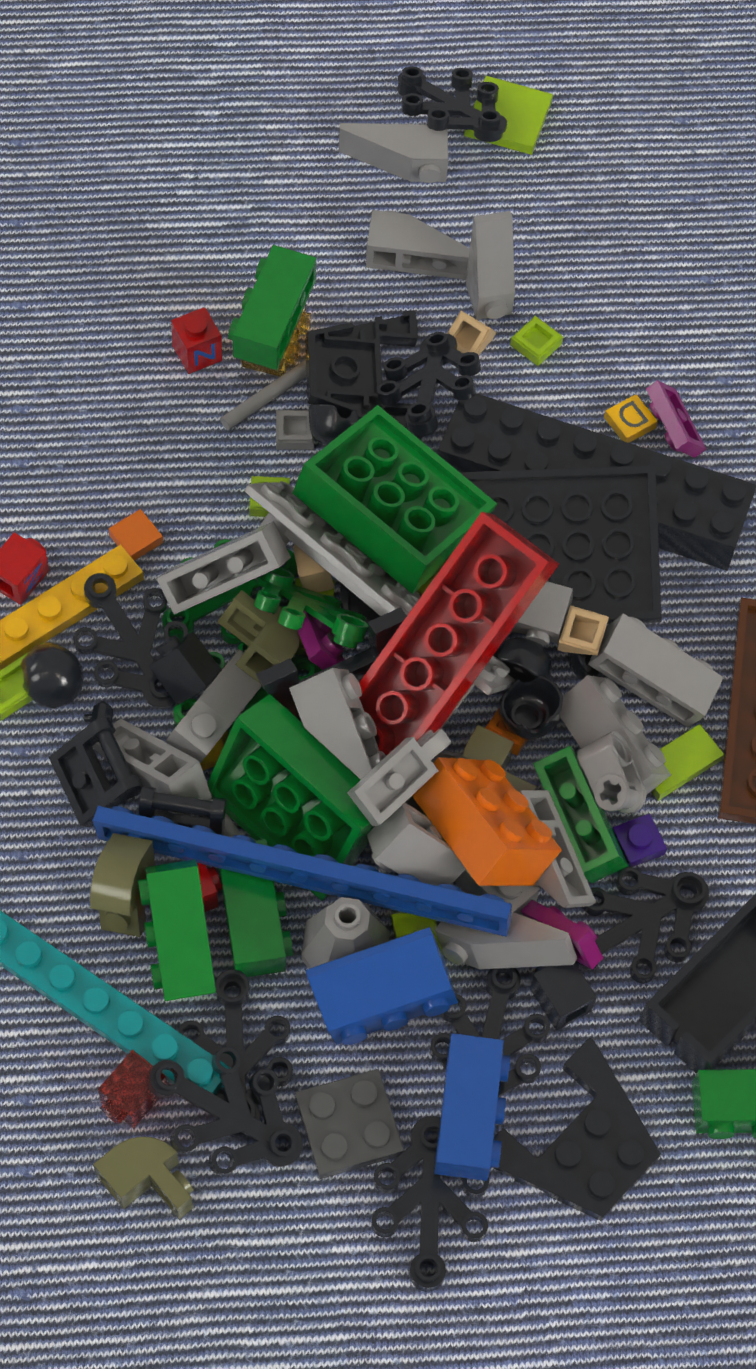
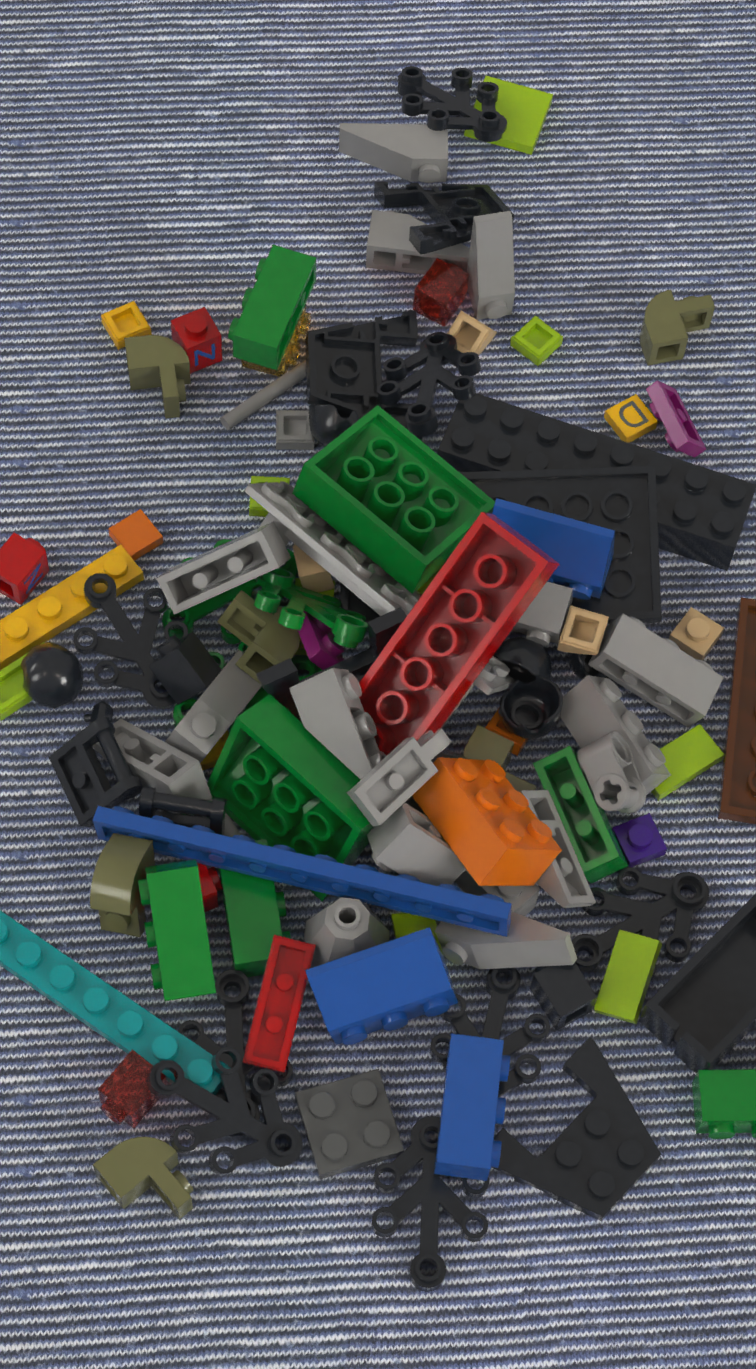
(124, 323): none -> yellow tile
(161, 363): none -> olive brick
(279, 1004): none -> red tile
(440, 292): none -> clear red brick
(449, 208): none -> black wing
(578, 547): none -> blue slope
(581, 934): magenta plate -> none
(627, 976): none -> lime tile
(667, 323): none -> olive brick
(696, 634): none -> tan plate

